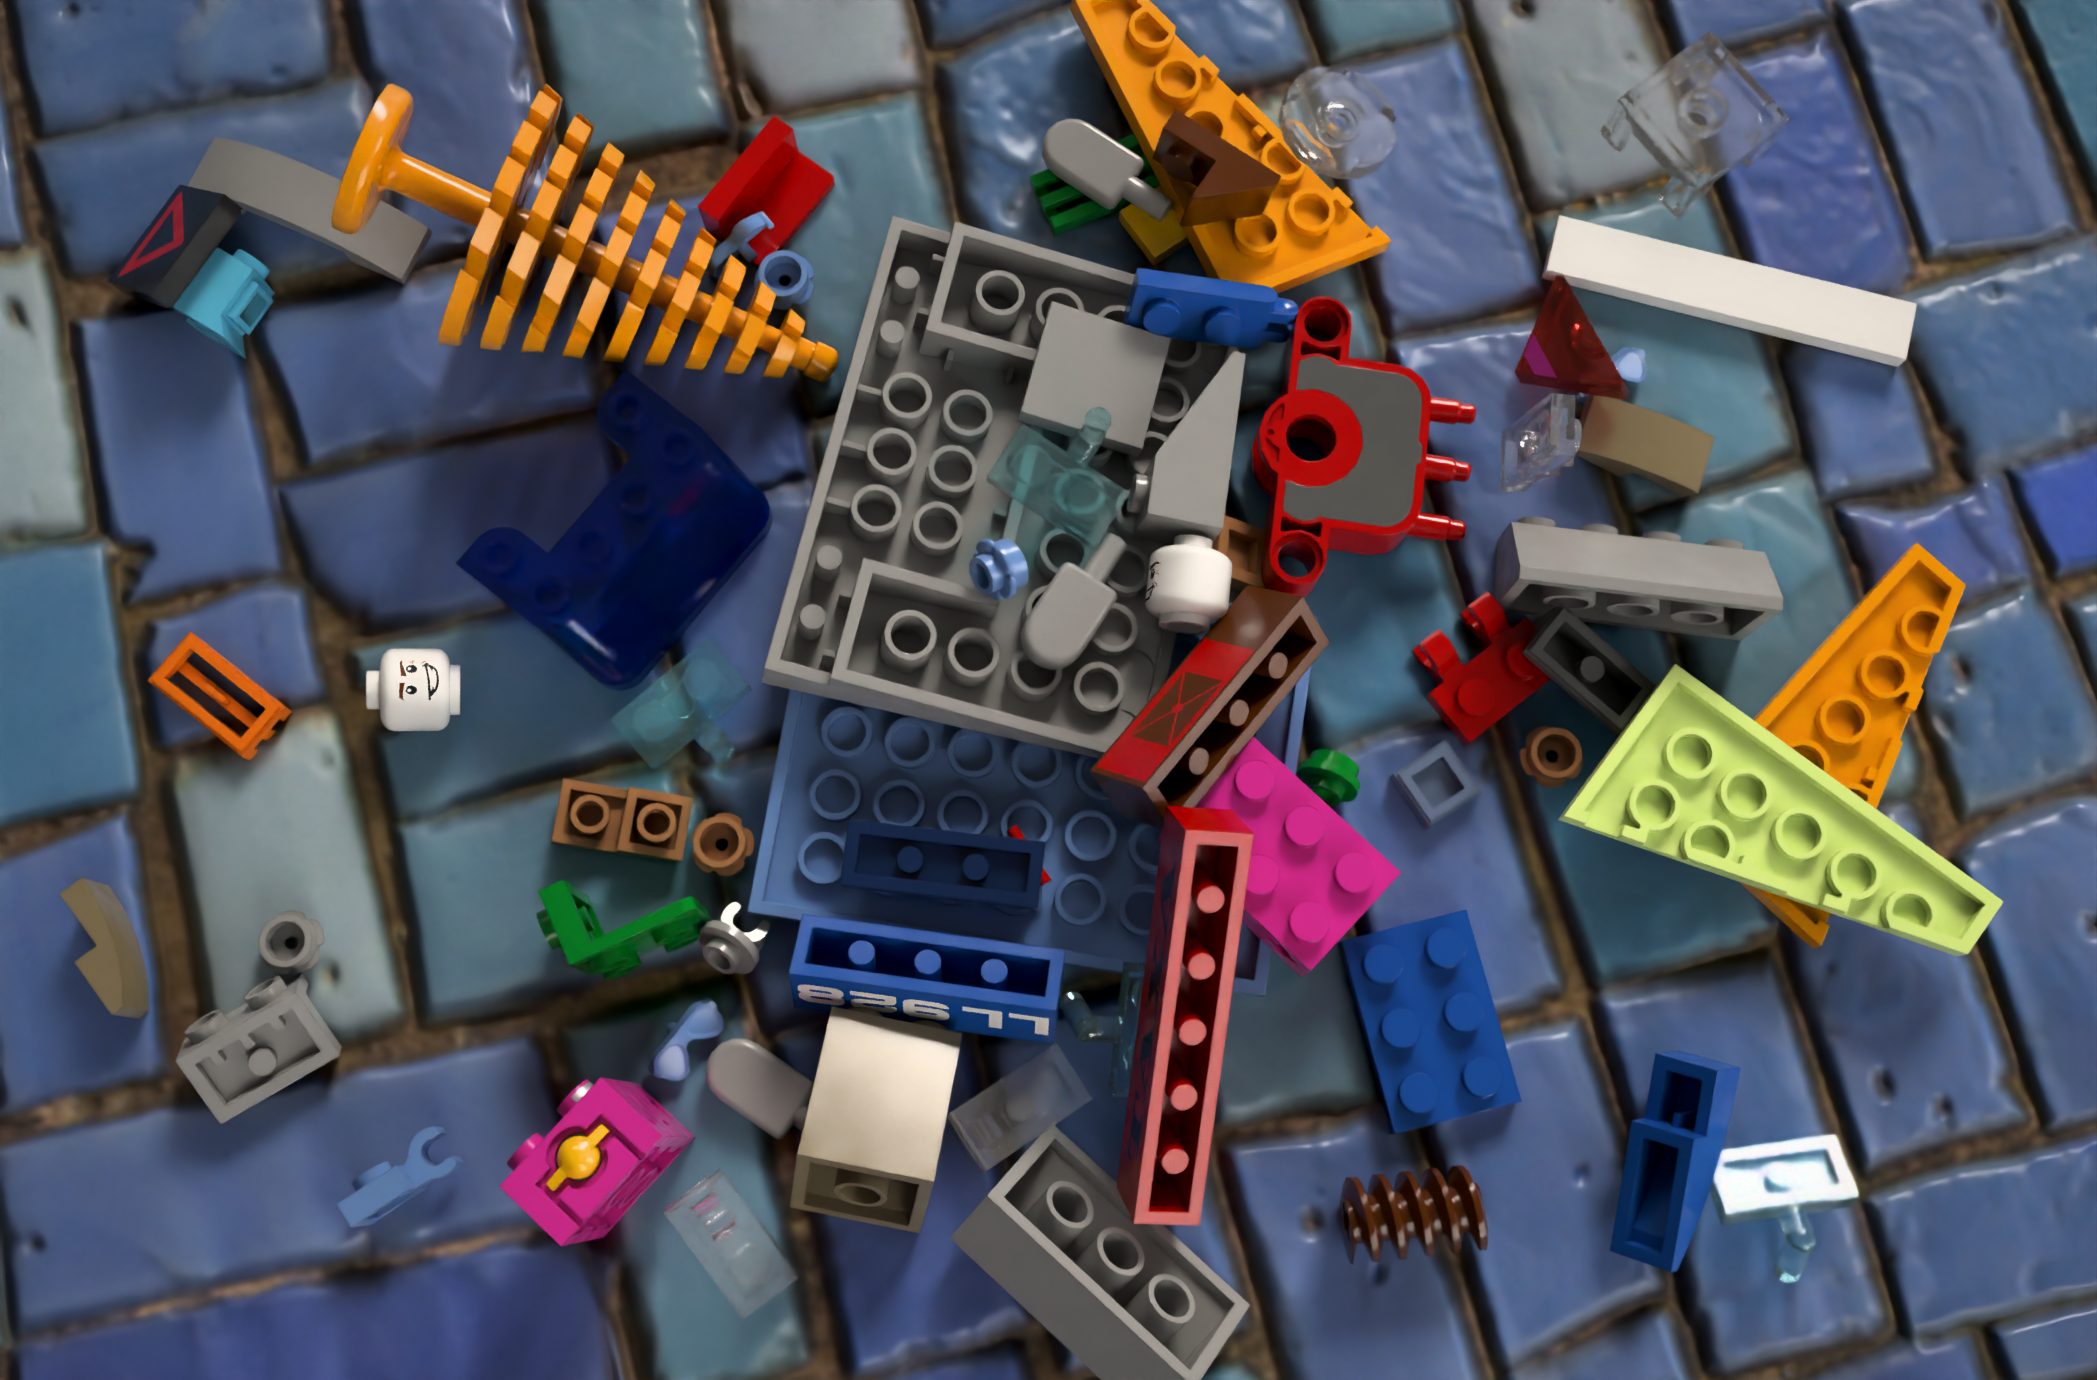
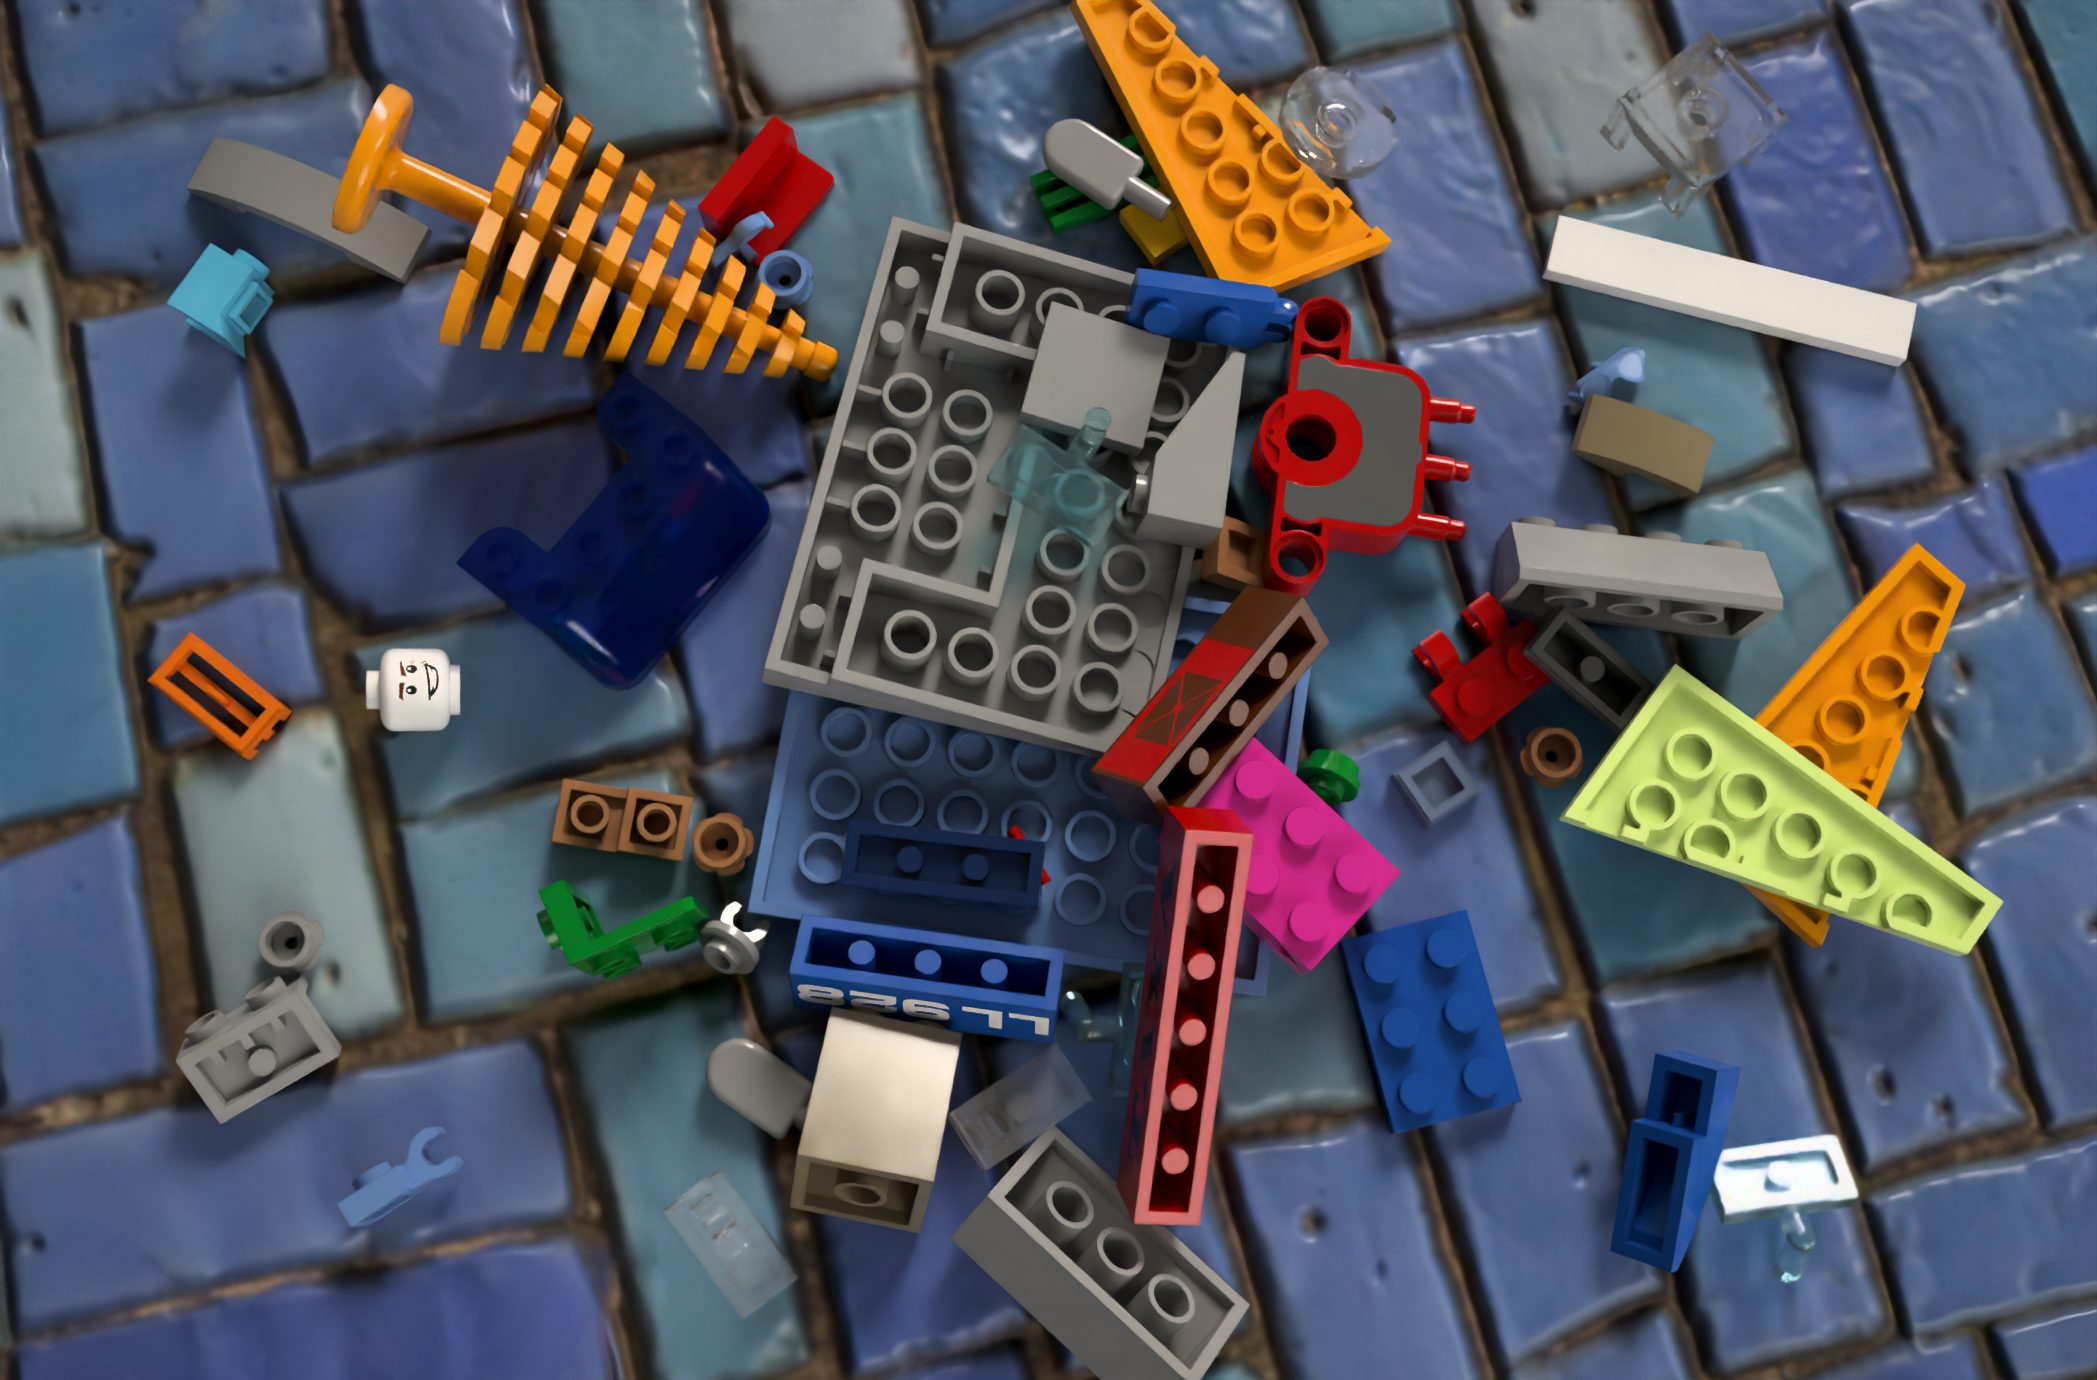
(116, 962): dark tan slope -> none
(175, 245): black tile -> none
(594, 1160): dark pink piece -> none
(684, 708): clear light blue plate -> none
(698, 1022): medium blue piece -> none
(998, 568): medium blue plate -> none
(1072, 608): light grey piece -> none
(1188, 585): white head -> none
(1225, 177): reddish brown slope -> none
(1412, 1212): reddish brown piece -> none
(1540, 443): clear plate -> none
(1567, 350): clear red tile -> none

